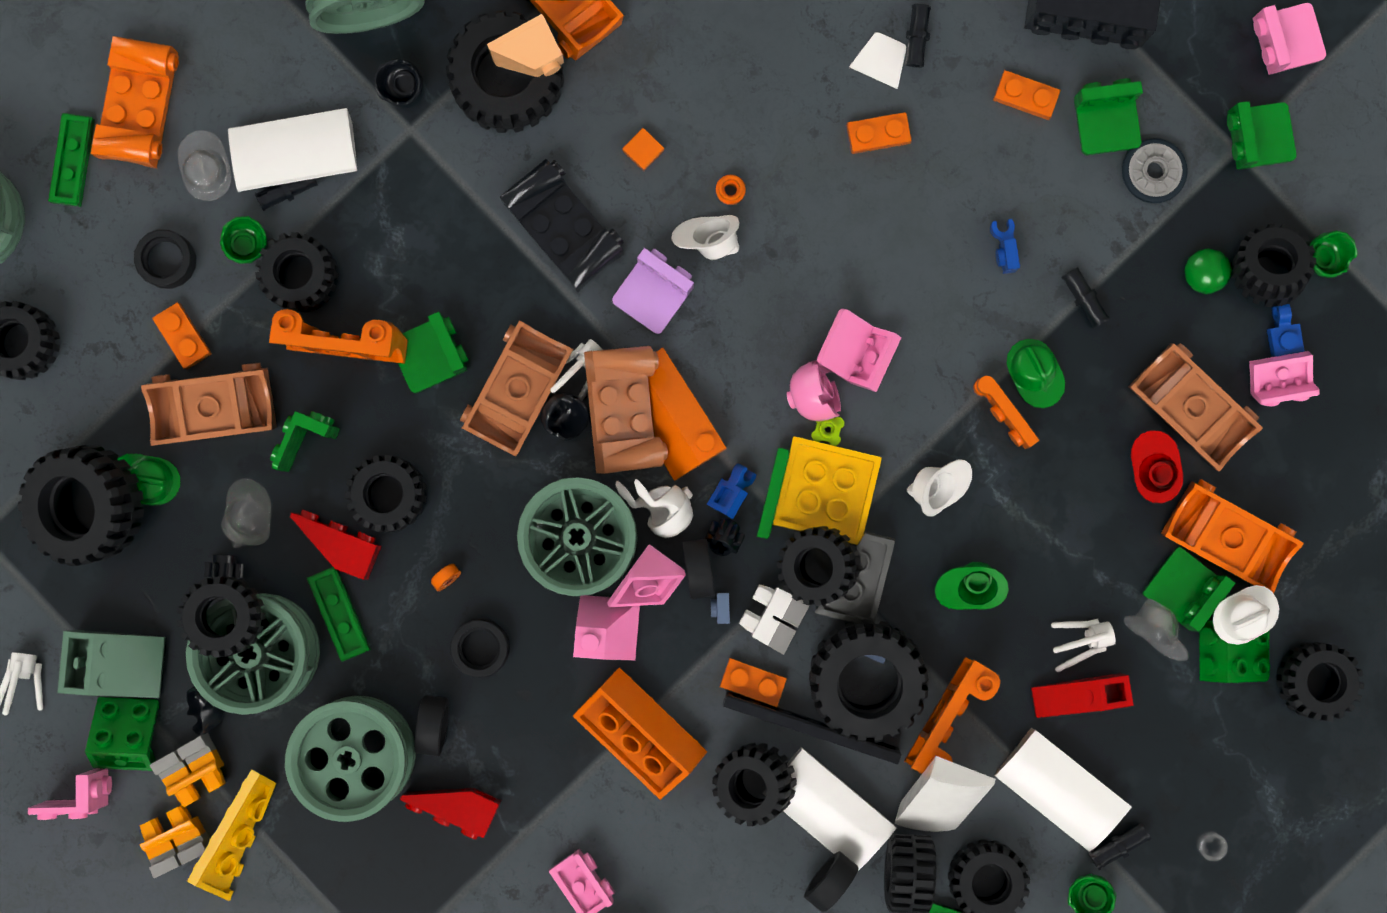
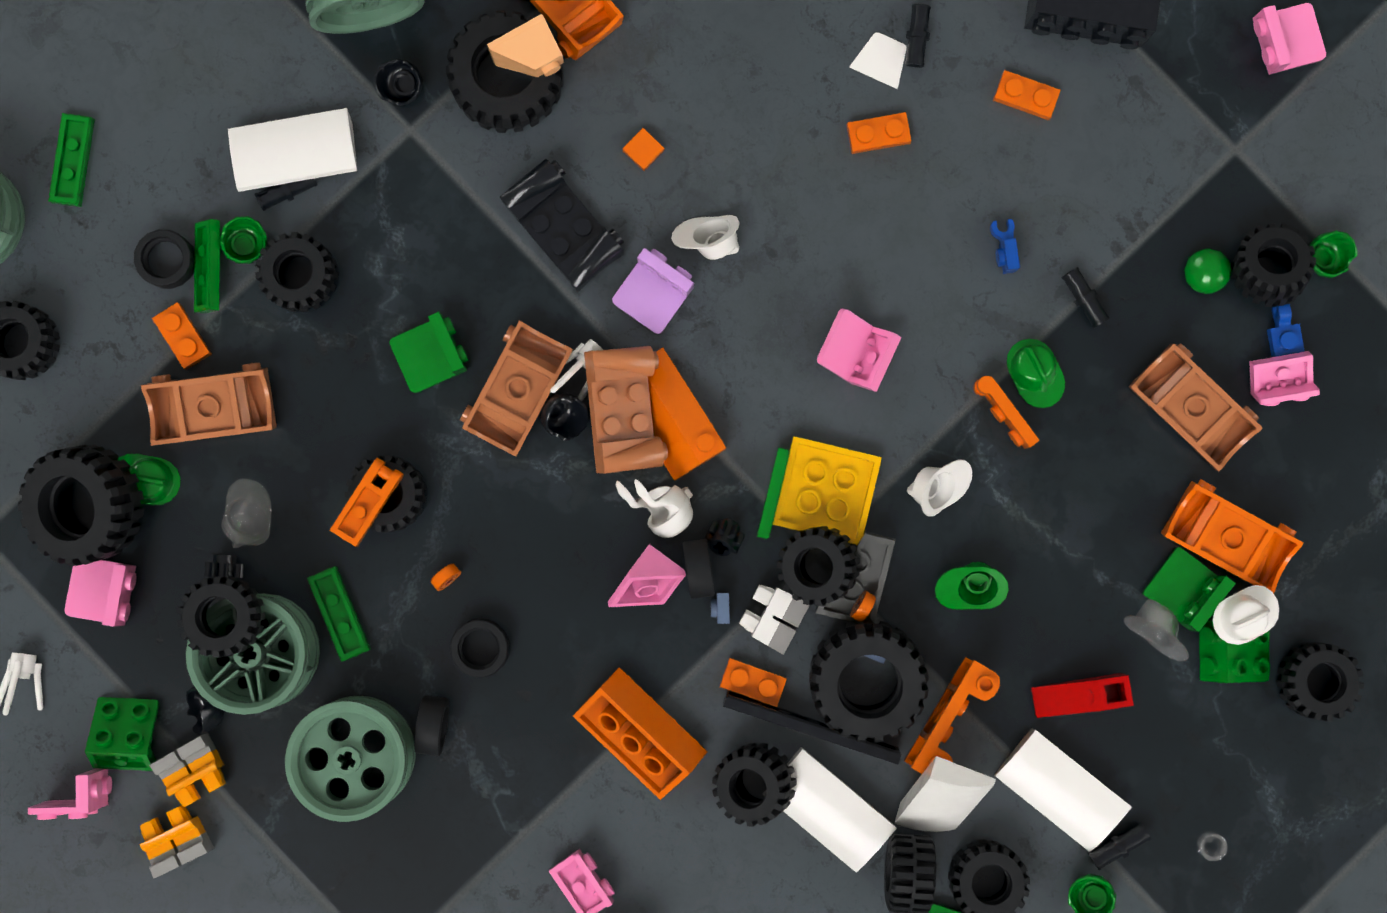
(101, 592): none -> bright pink bracket
(111, 664): sand green slope -> none
(135, 102): orange piece -> none
(204, 165): clear piece -> none
(207, 266): none -> green tile
(226, 846): yellow wing -> none
(295, 431): green bracket -> none
(342, 550): red slope -> none
(366, 503): none -> orange plate
(378, 340): orange piece -> none
(461, 807): red slope -> none
(548, 565): sand green wheel -> none
(605, 630): bright pink slope -> none
(730, 494): blue plate -> none
(732, 180): orange plate -> none
(813, 393): bright pink cylinder -> none
(831, 882): black tyre -> none
(832, 436): lime plate -> none
(863, 606): none -> orange tile
(1097, 636): white plant -> none
(1108, 116): green bracket -> none
(1157, 466): red piece -> none
(1172, 164): light grey wheel -> none
(1261, 134): green bracket -> none

